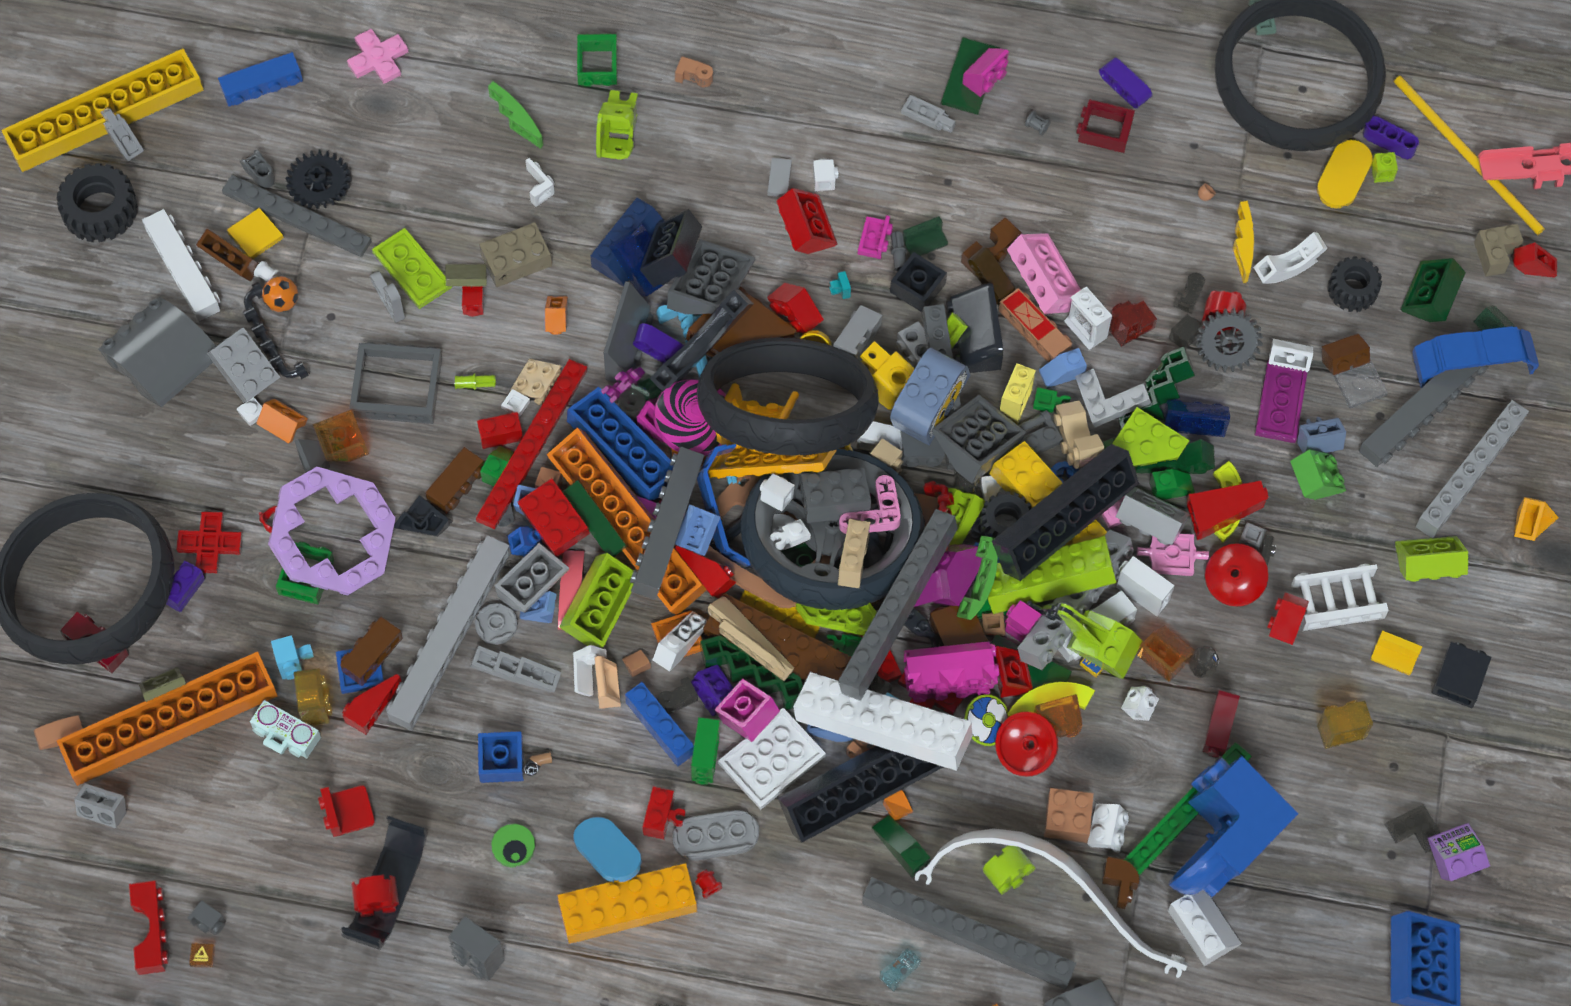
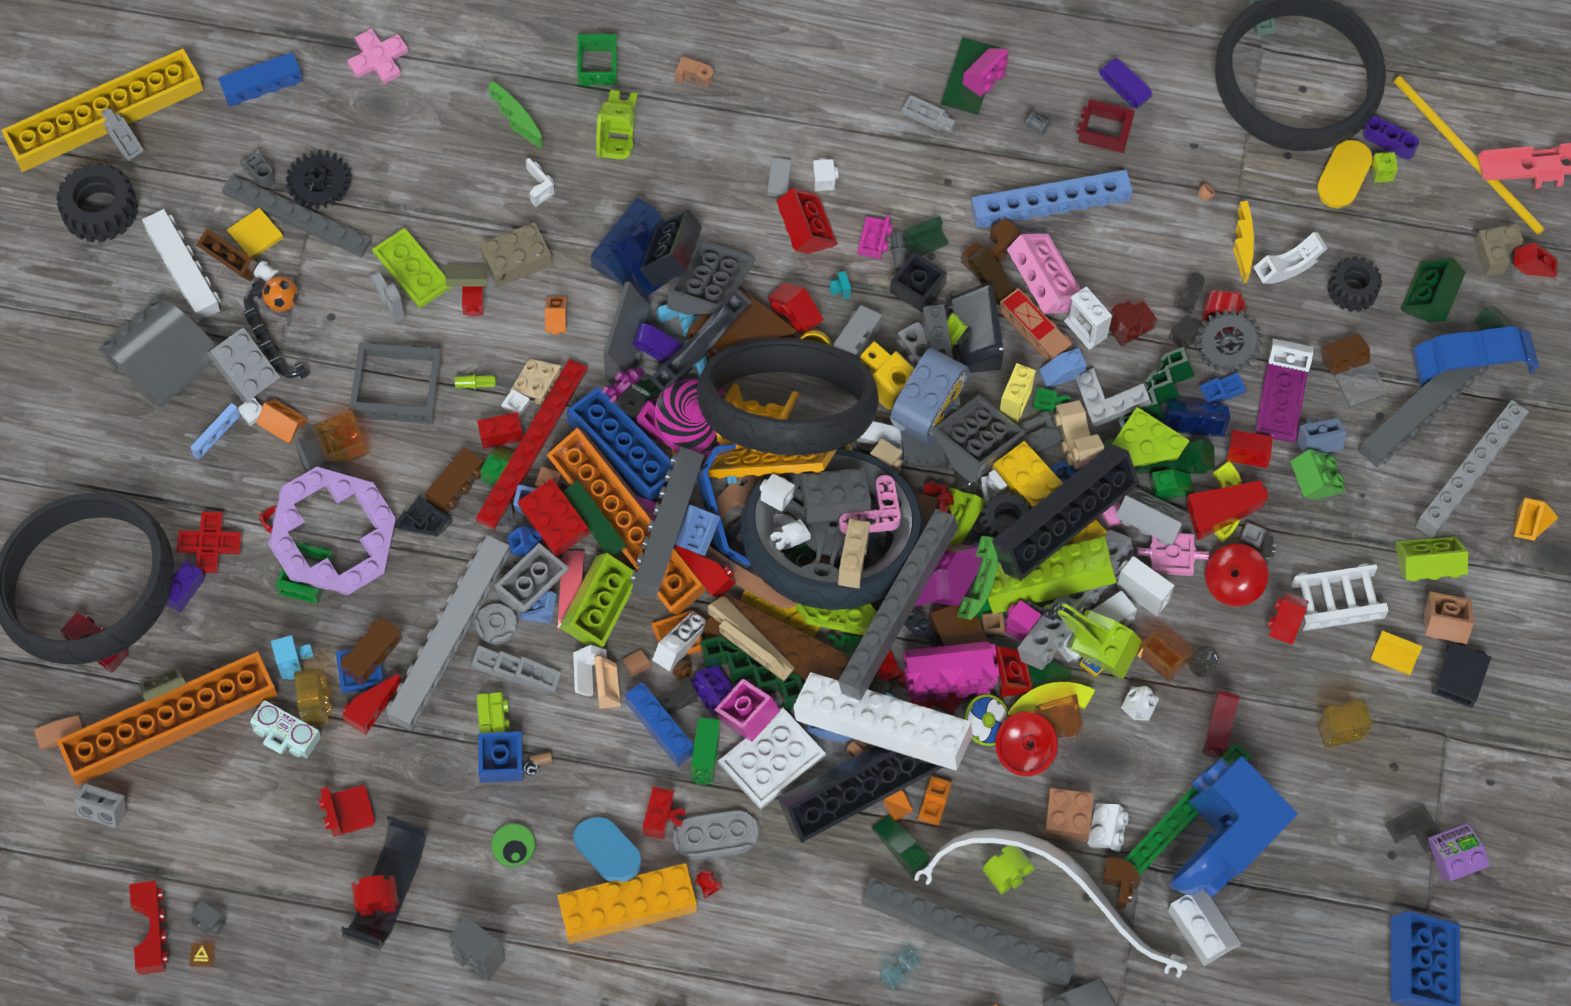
(215, 431): none -> light blue tile
(492, 713): none -> lime brick
(682, 669): none -> reddish brown plate
(935, 801): none -> orange slope
(996, 482): none -> white tile
(1058, 191): none -> medium blue brick
(1223, 389): none -> blue slope
(1249, 448): none -> red brick
(1448, 617): none -> nougat brick

